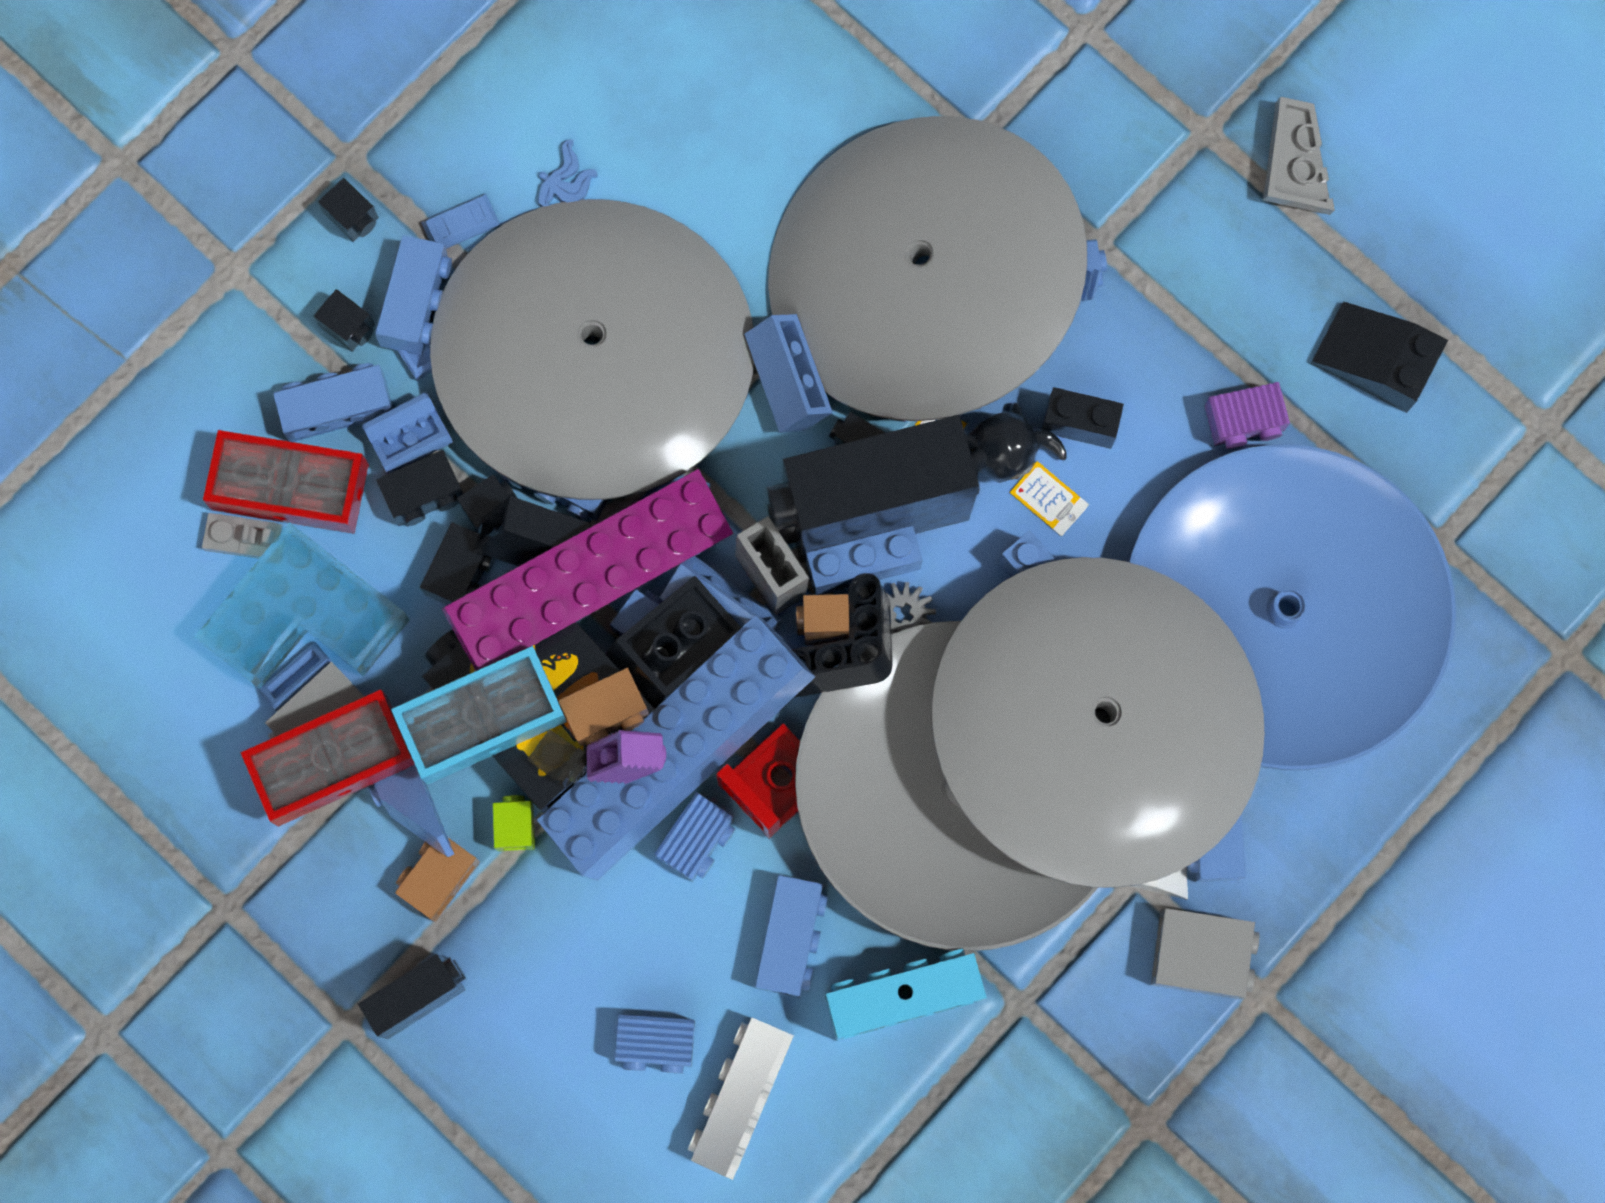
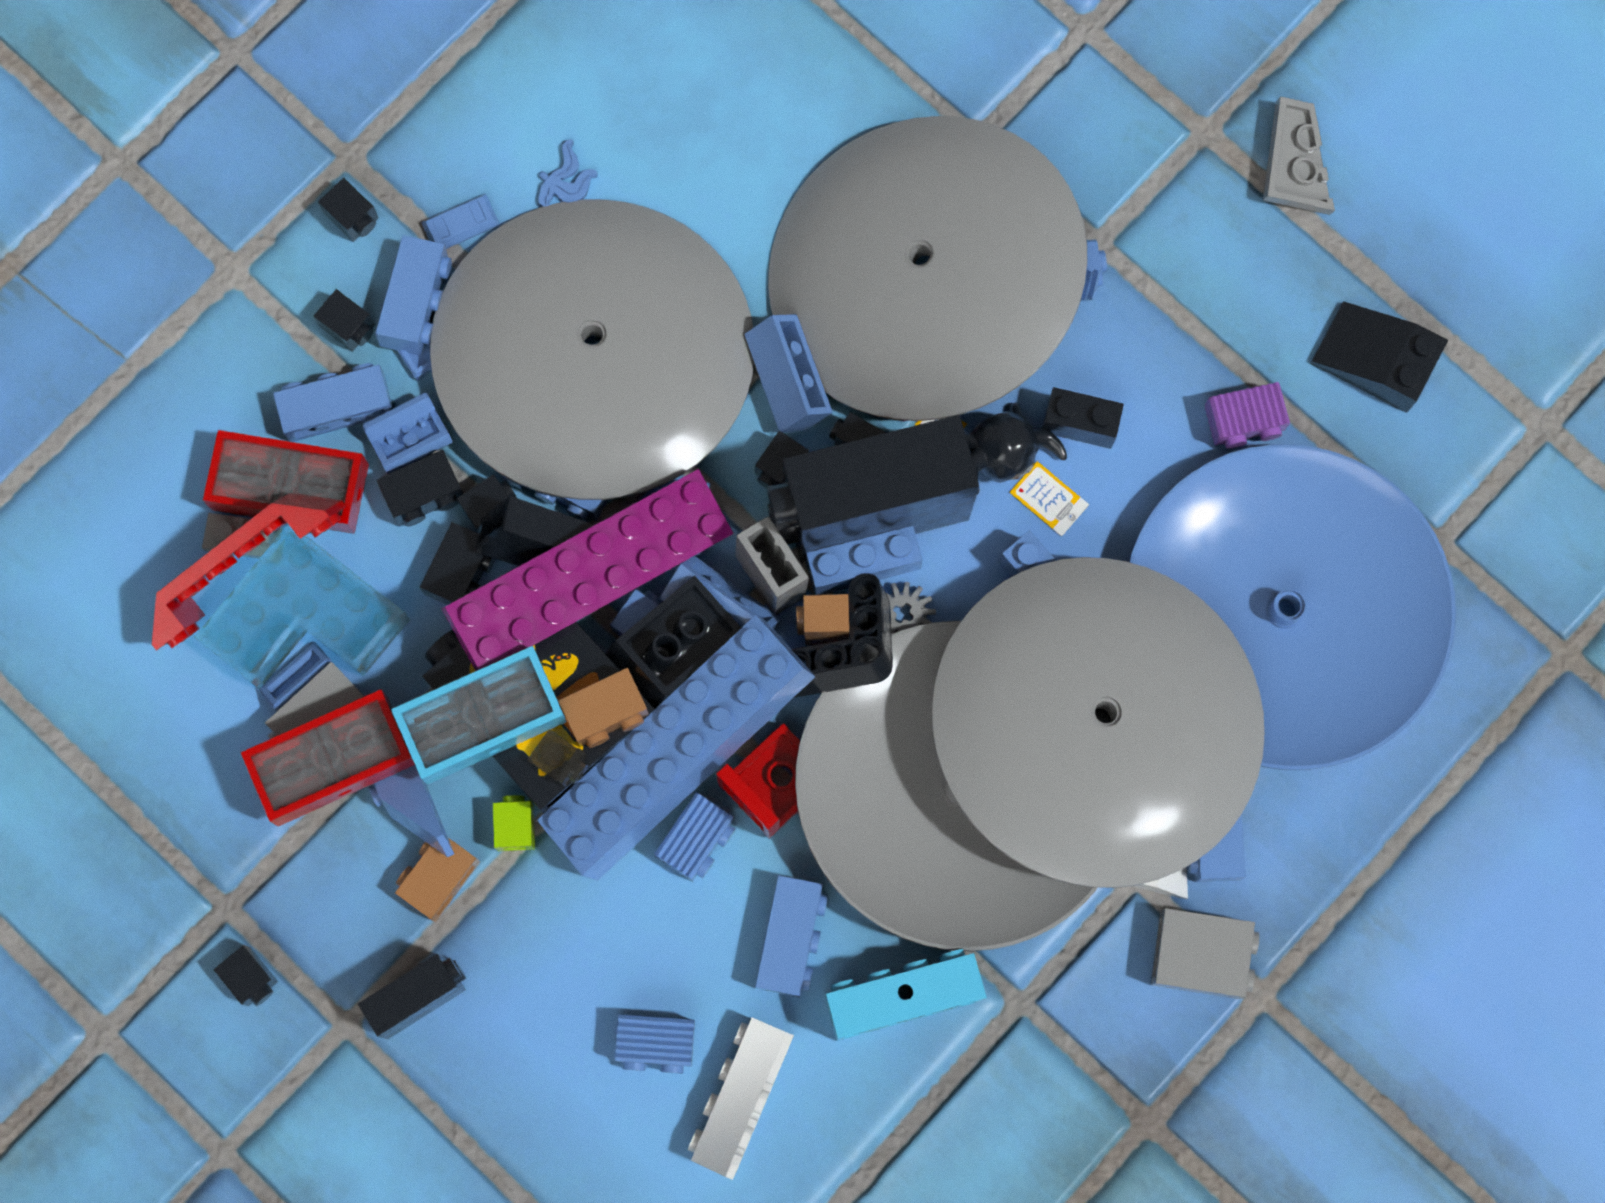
(176, 610): none -> red slope
(246, 977): none -> black brick
(625, 756): medium lavender brick -> none
(770, 465): none -> black brick

